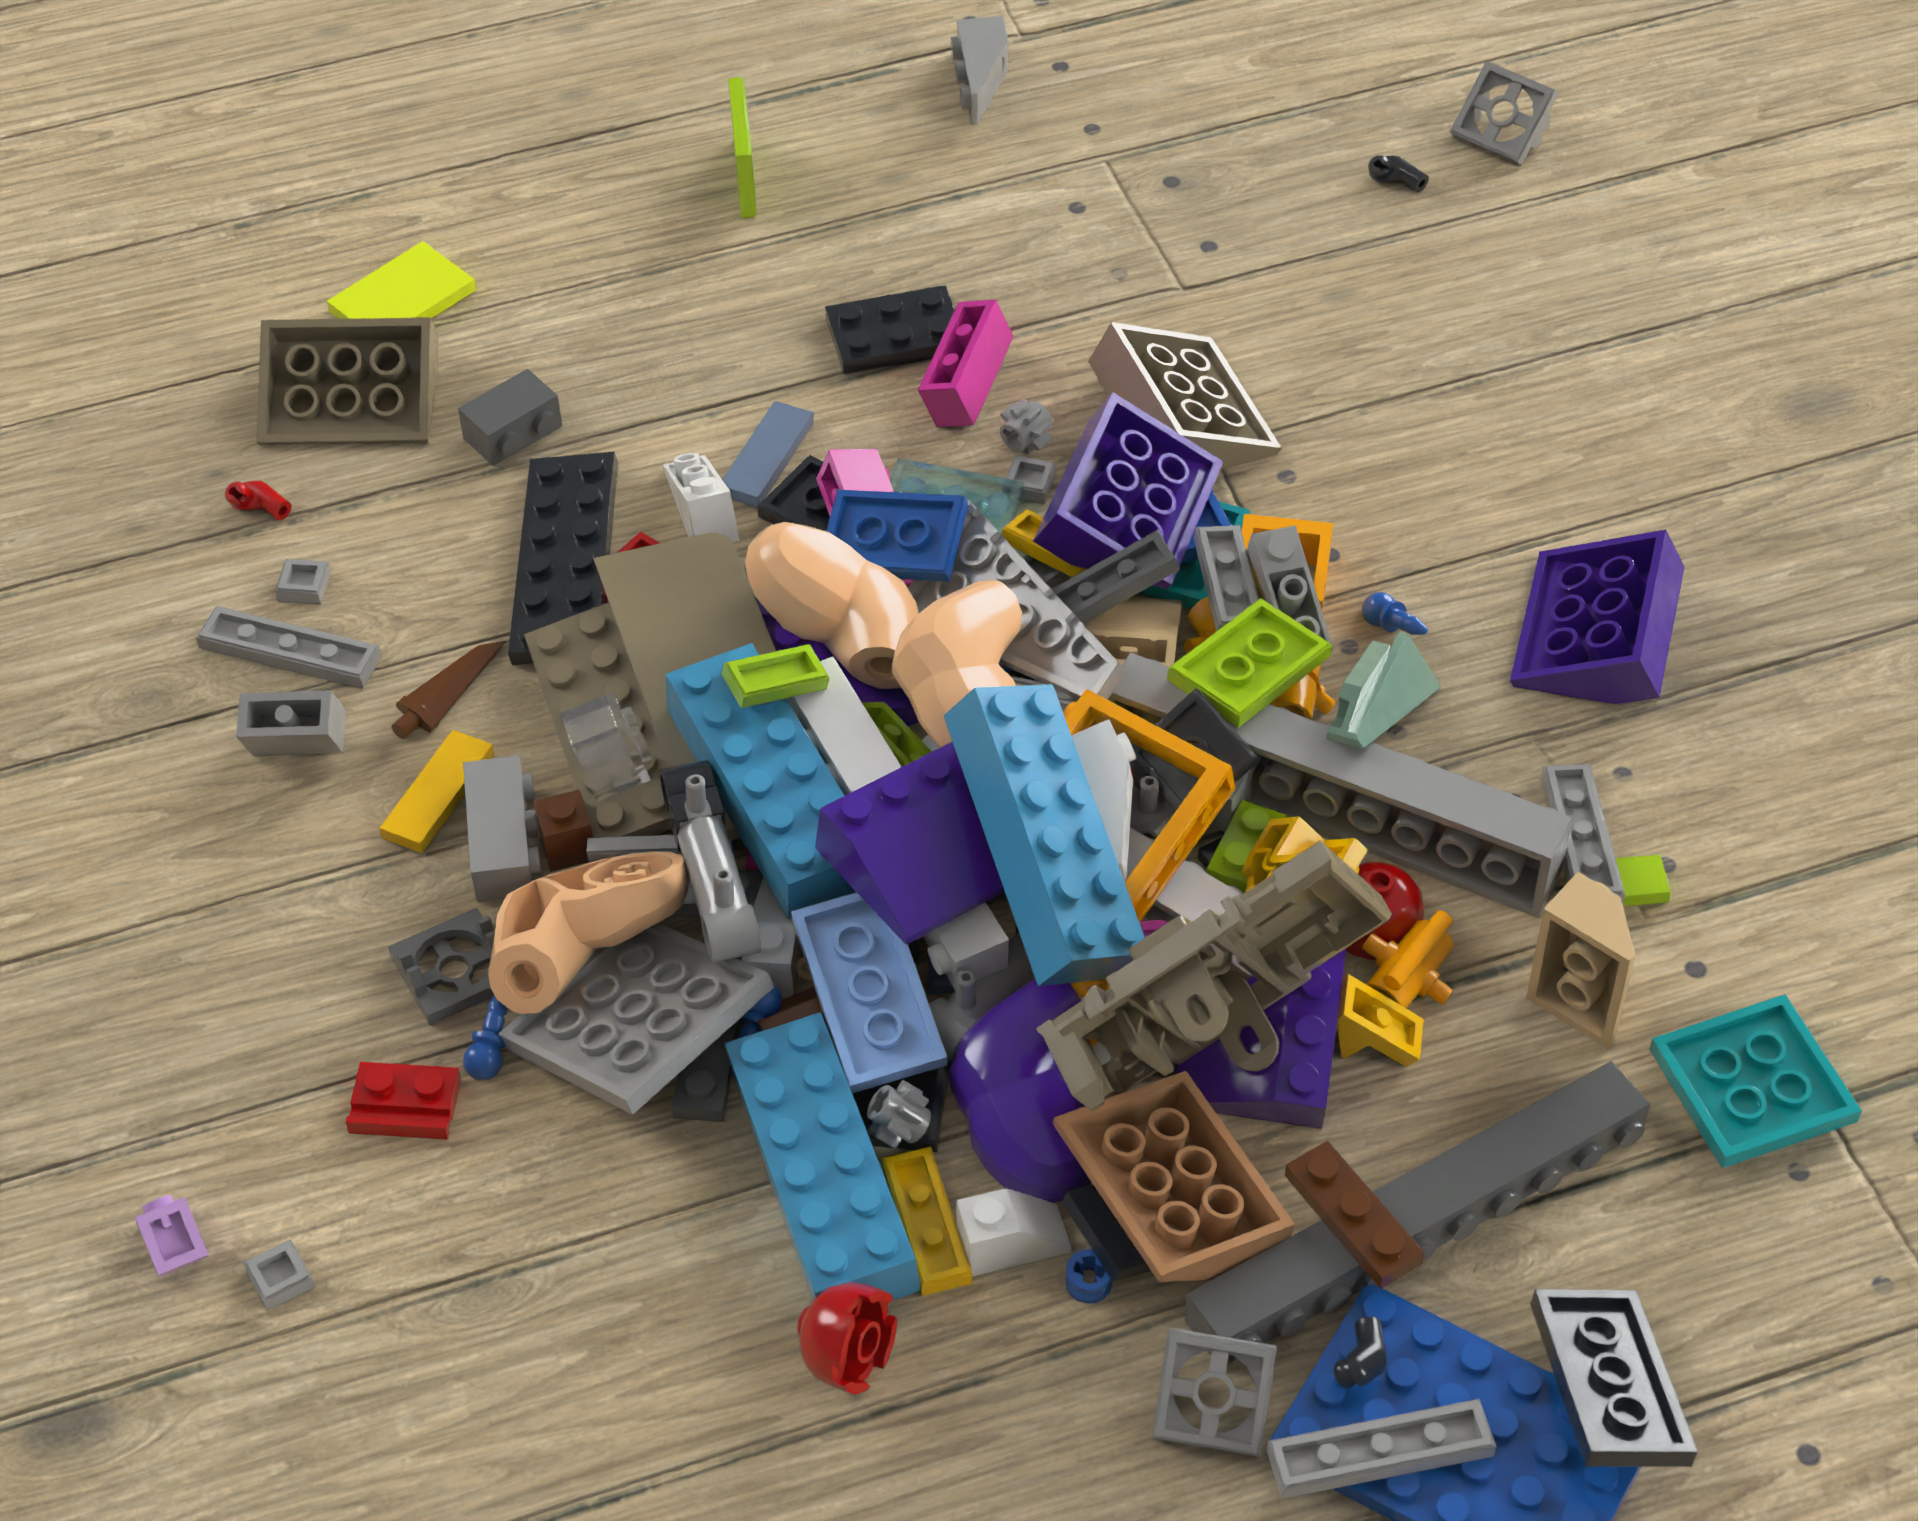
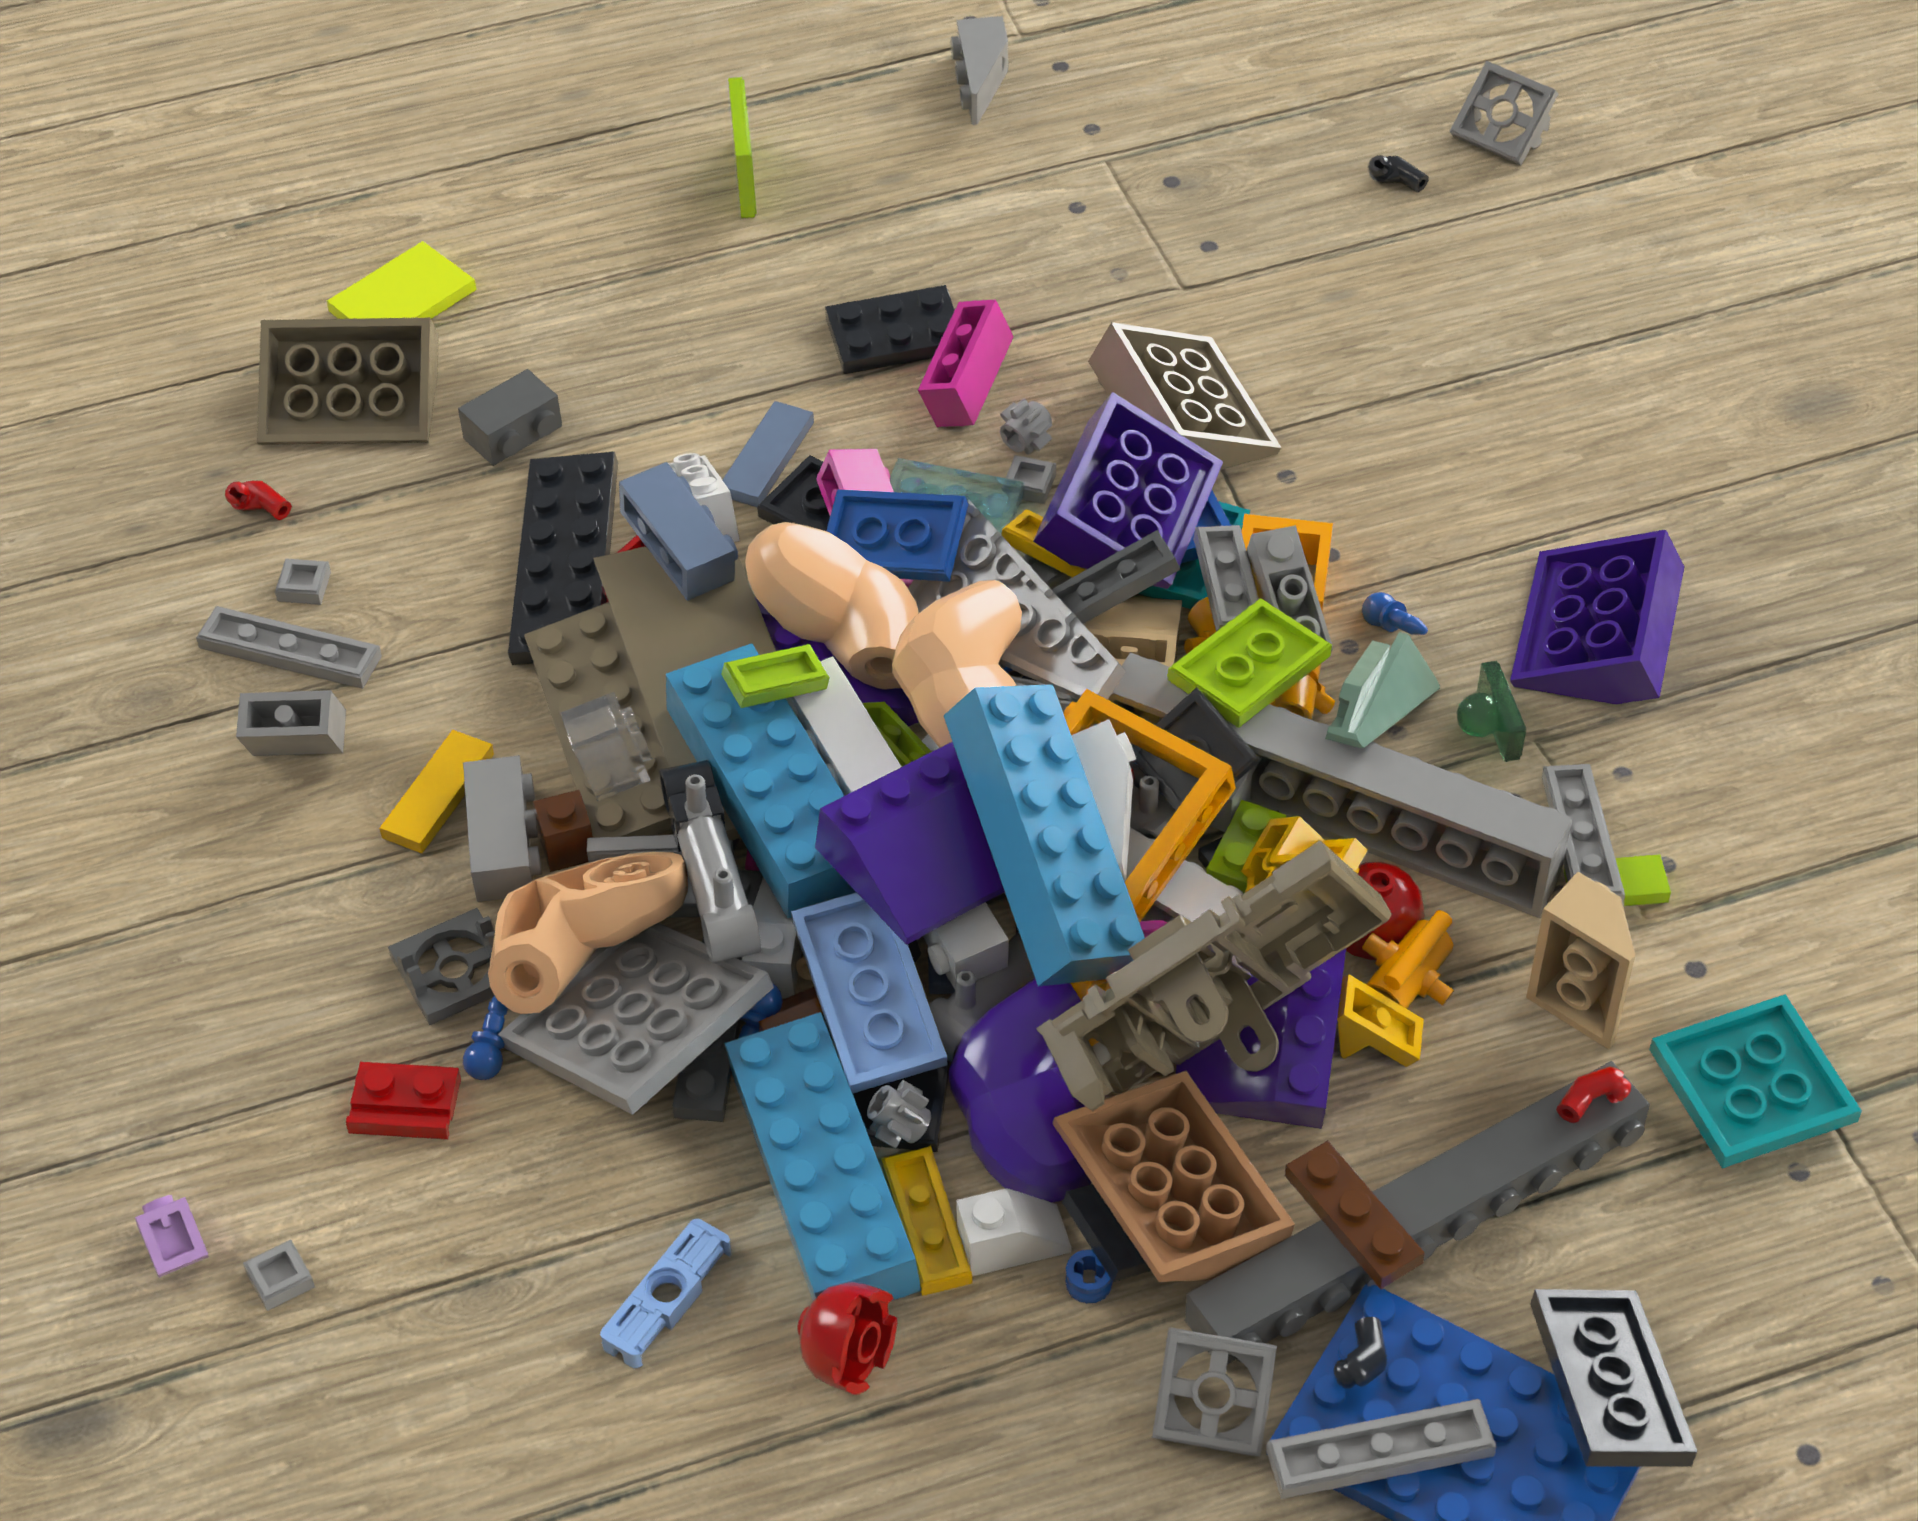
(435, 698): reddish brown bar -> none
(643, 1316): none -> light blue piece
(678, 530): none -> sand blue brick
(1493, 712): none -> clear green tile
(1590, 1086): none -> red arm

